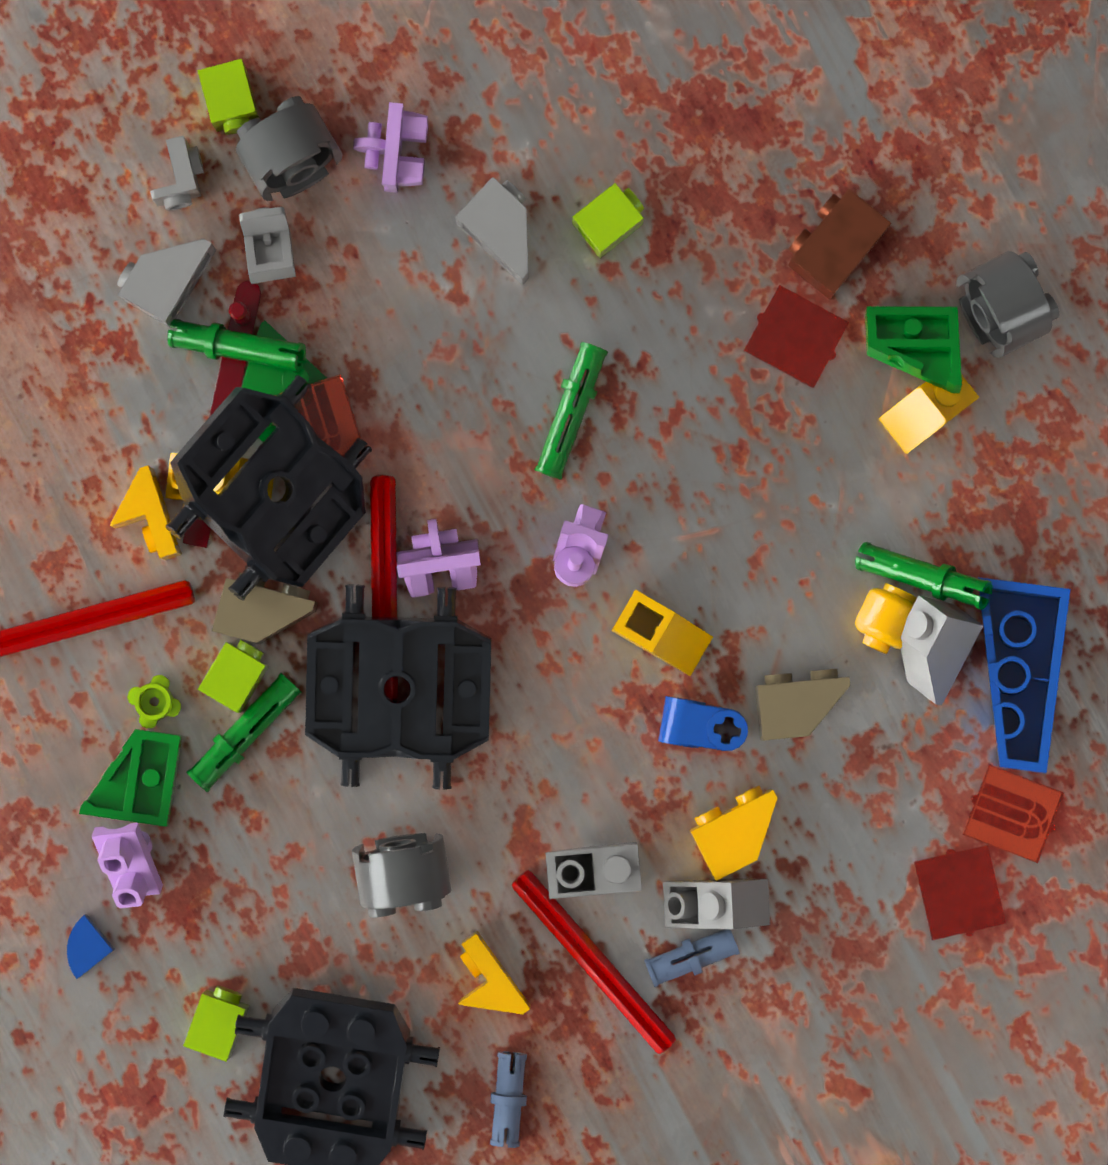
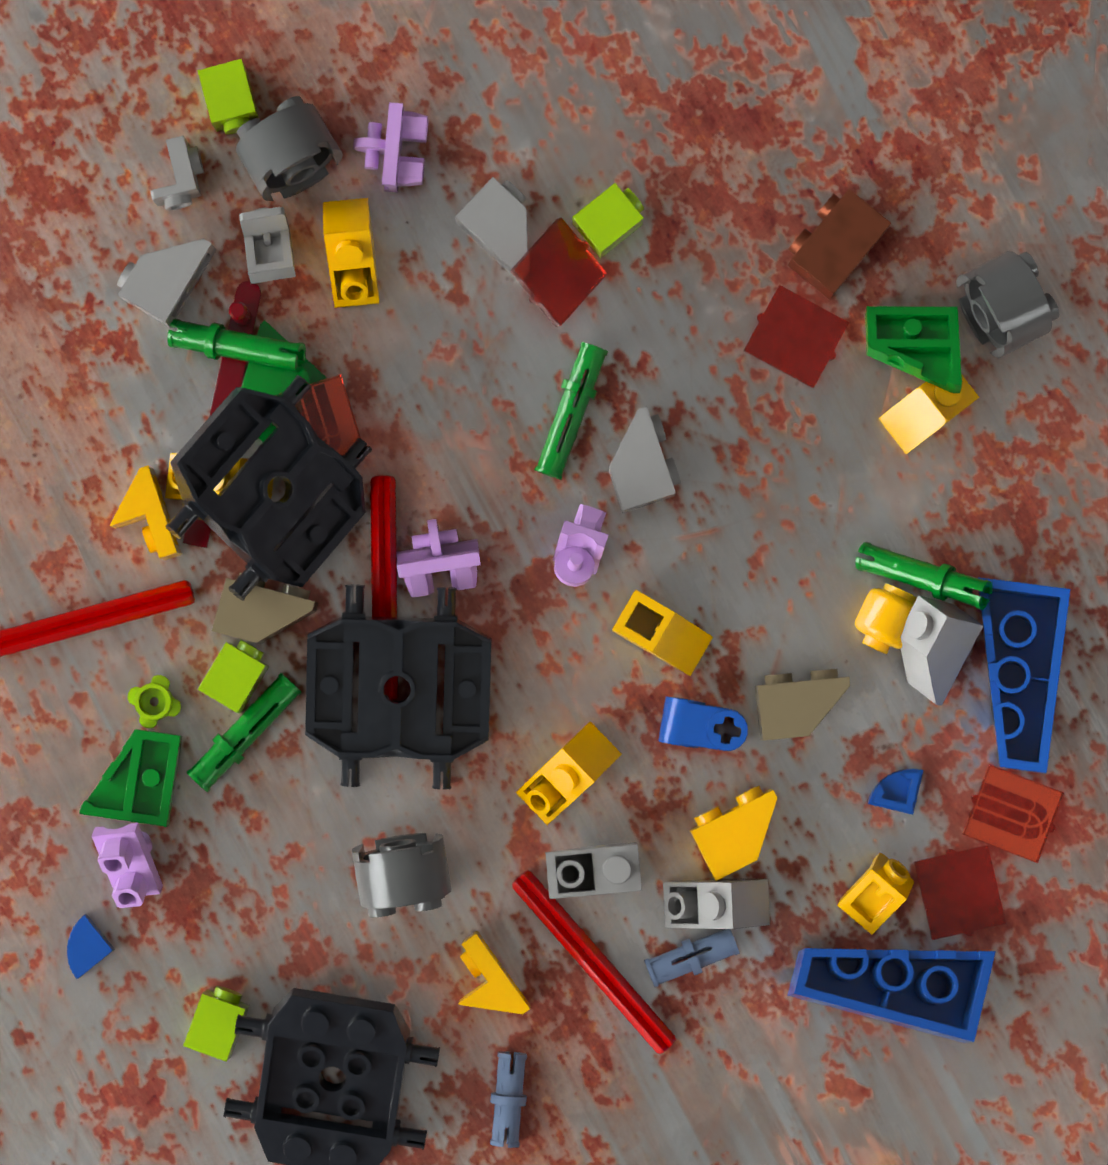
(350, 252): none -> yellow slope
(558, 272): none -> clear red piece
(568, 773): none -> yellow slope
(639, 467): none -> light grey slope
(877, 893): none -> yellow bracket
(897, 791): none -> blue tile
(908, 988): none -> blue wedge

